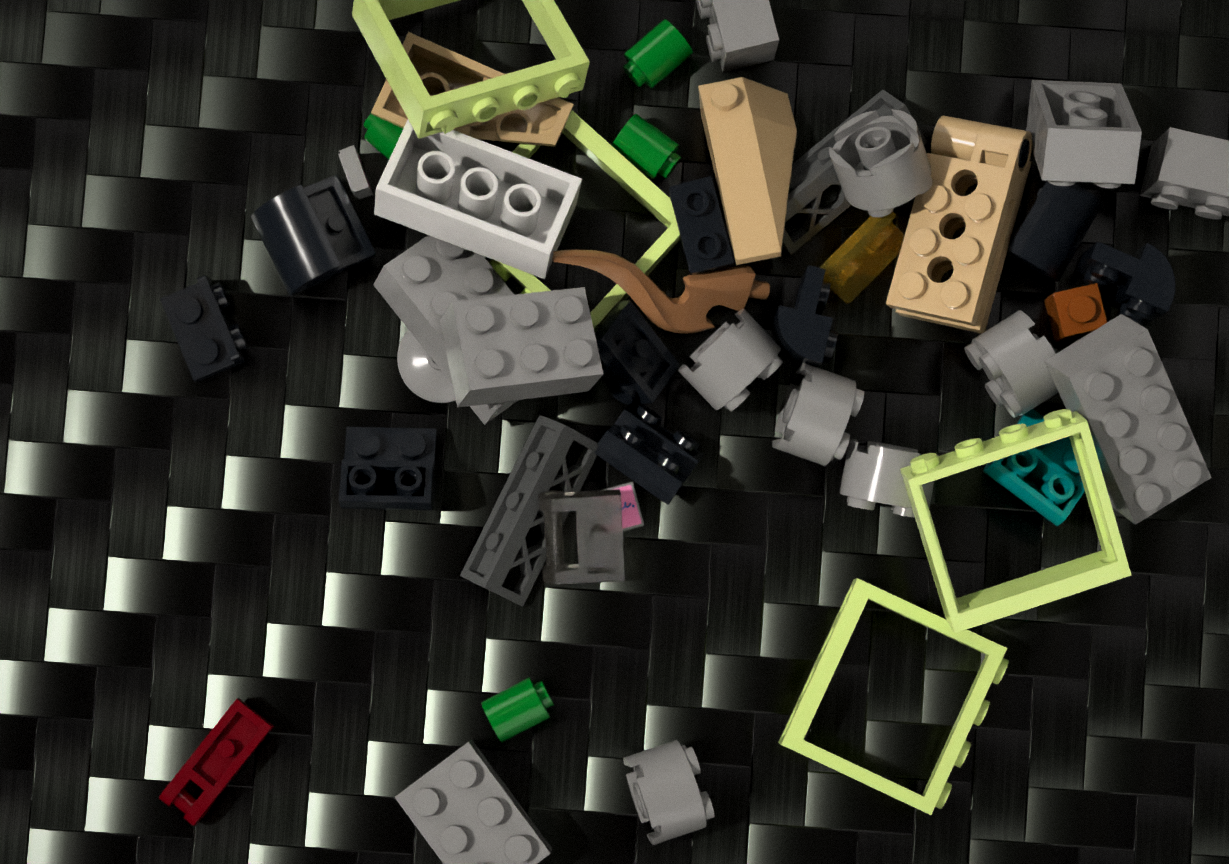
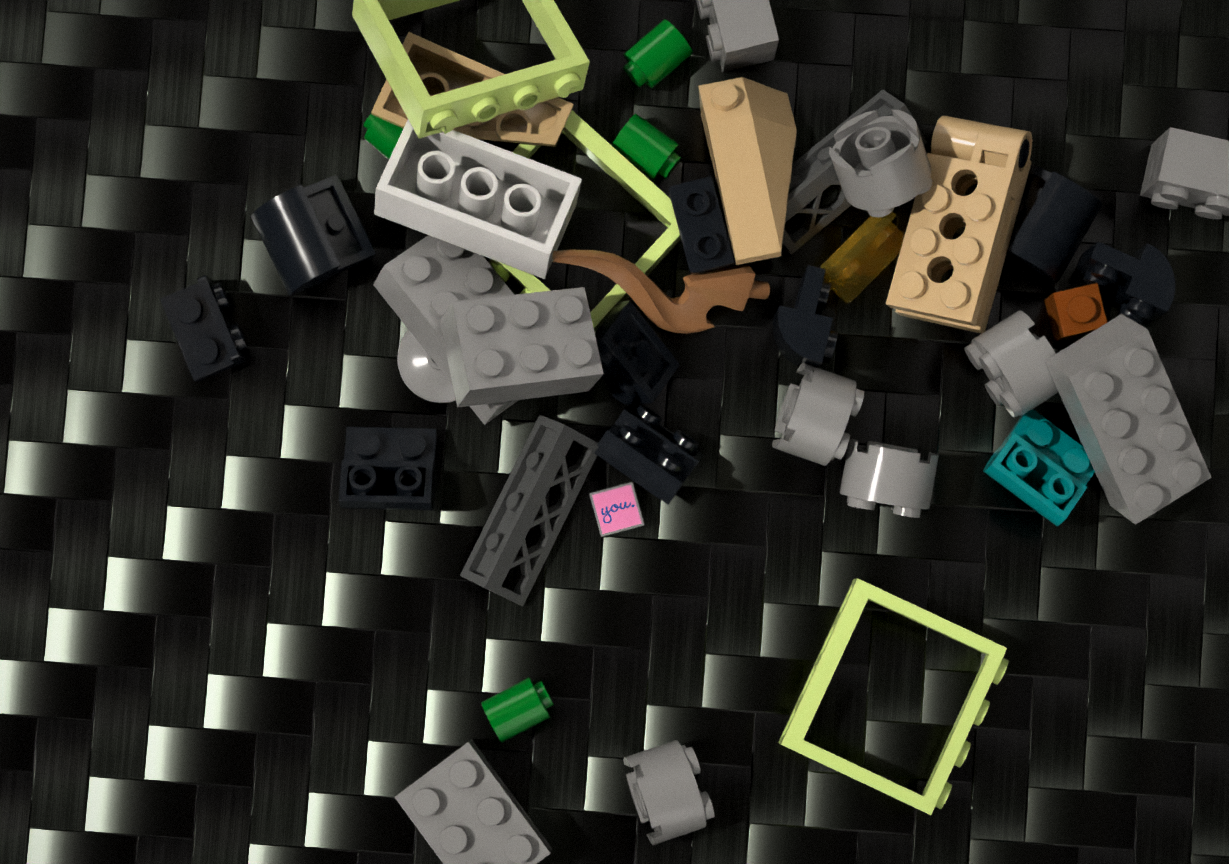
(217, 760): dark red plate -> none
(355, 172): light grey tile -> none
(597, 536): clear smoke plate -> none
(732, 361): light grey brick -> none
(1040, 586): yellowish green window -> none
(1083, 133): light grey brick -> none

